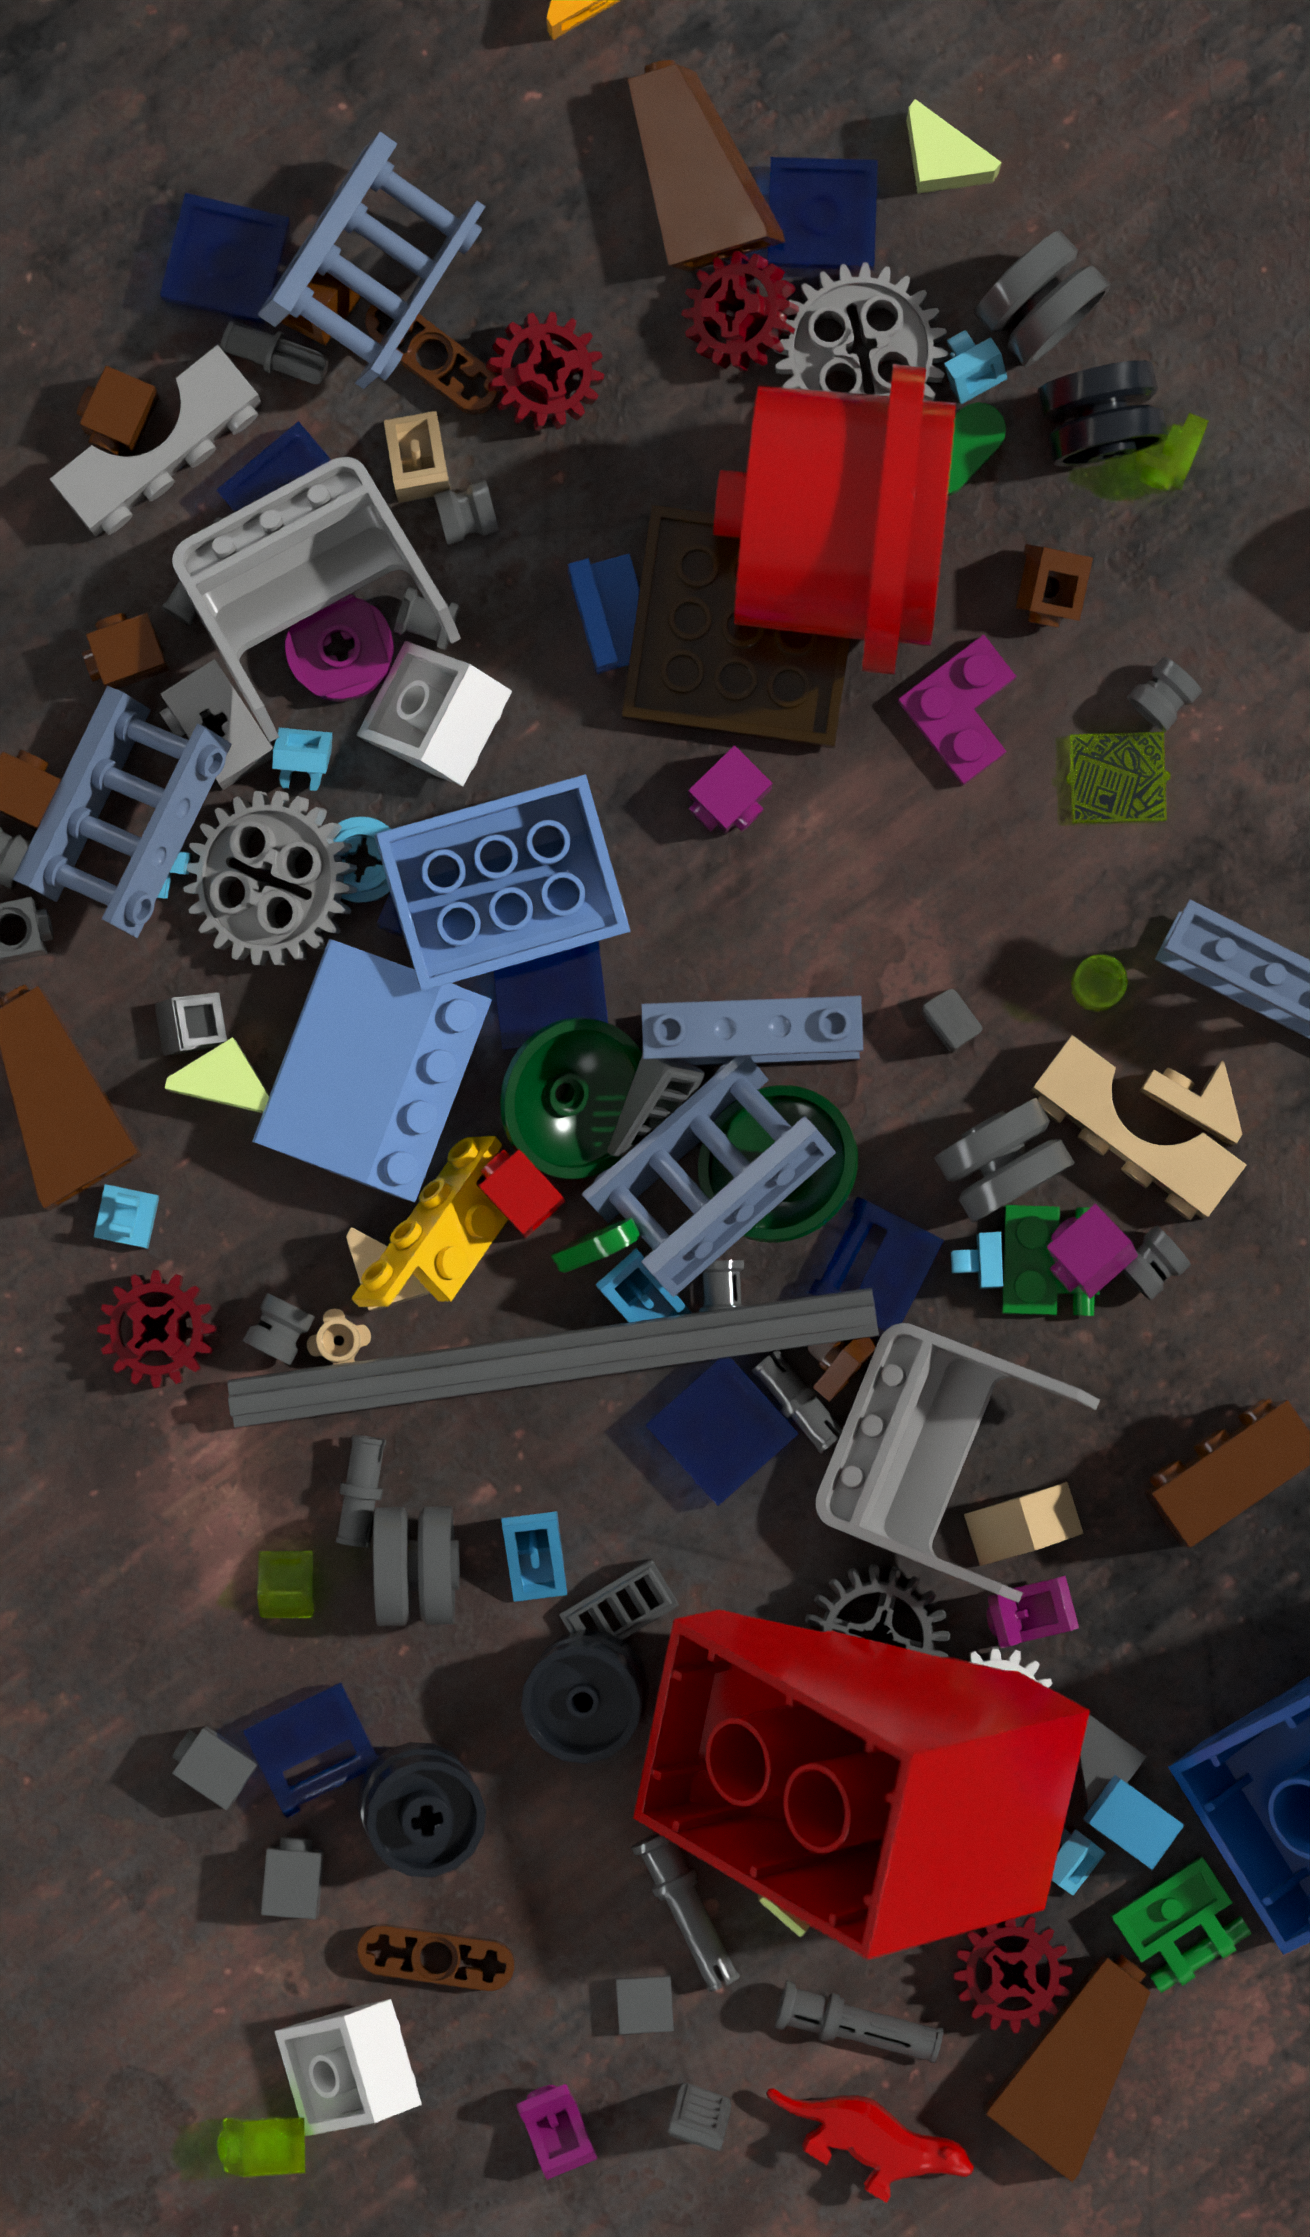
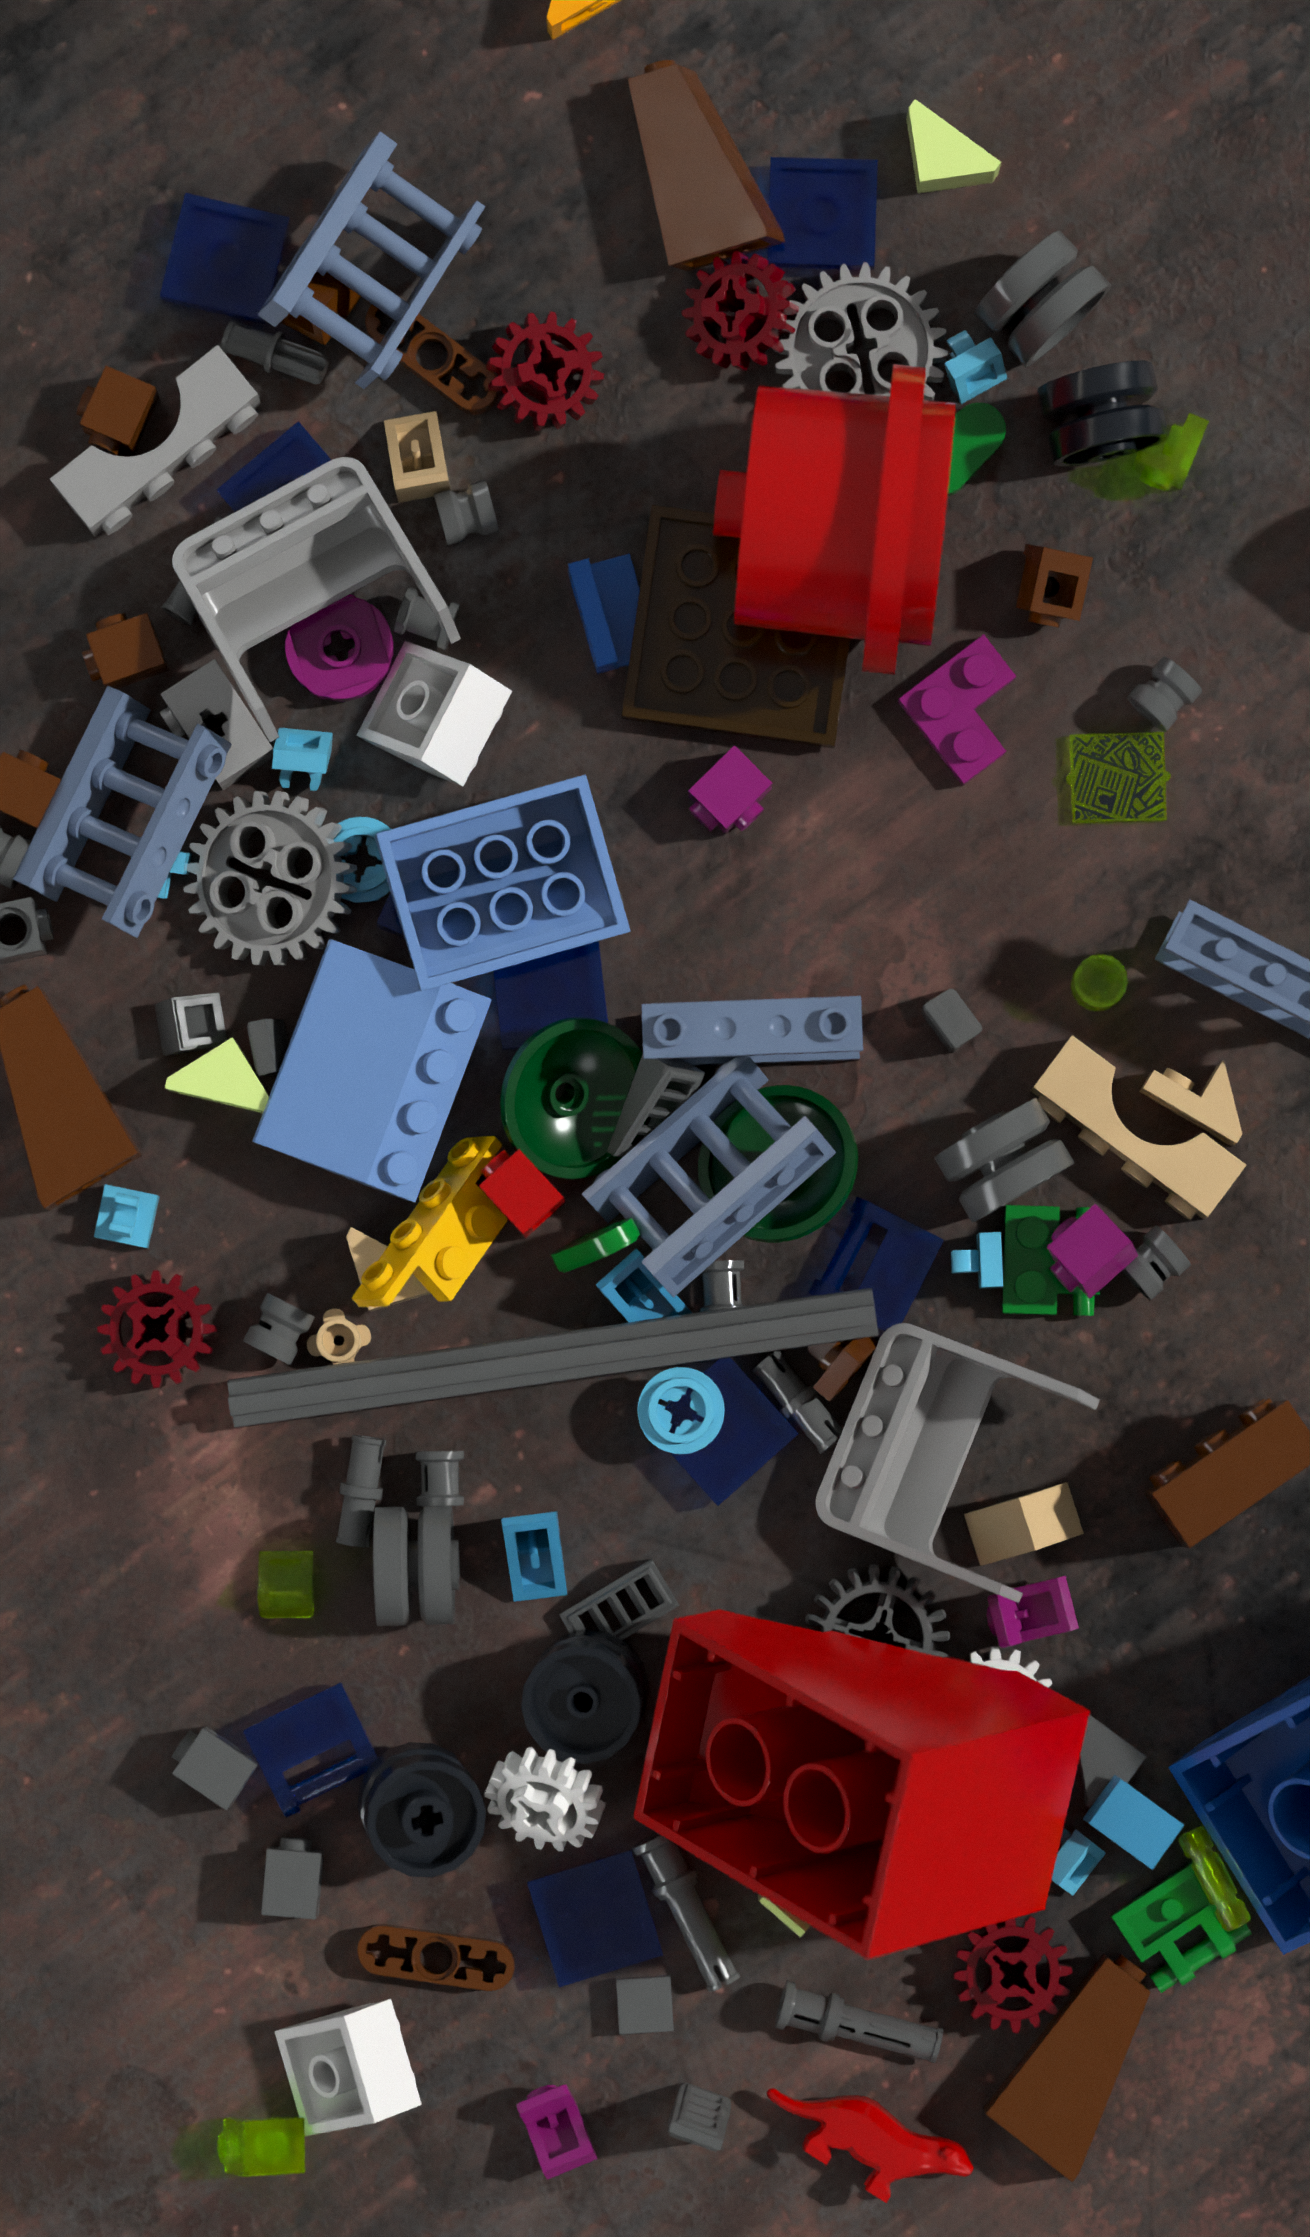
(268, 1045): none -> dark grey tile
(439, 1478): none -> dark grey bush
(545, 1799): none -> white gear
(595, 1918): none -> clear blue plate
(671, 1386): none -> medium azure gear
(1214, 1878): none -> clear neon green axle

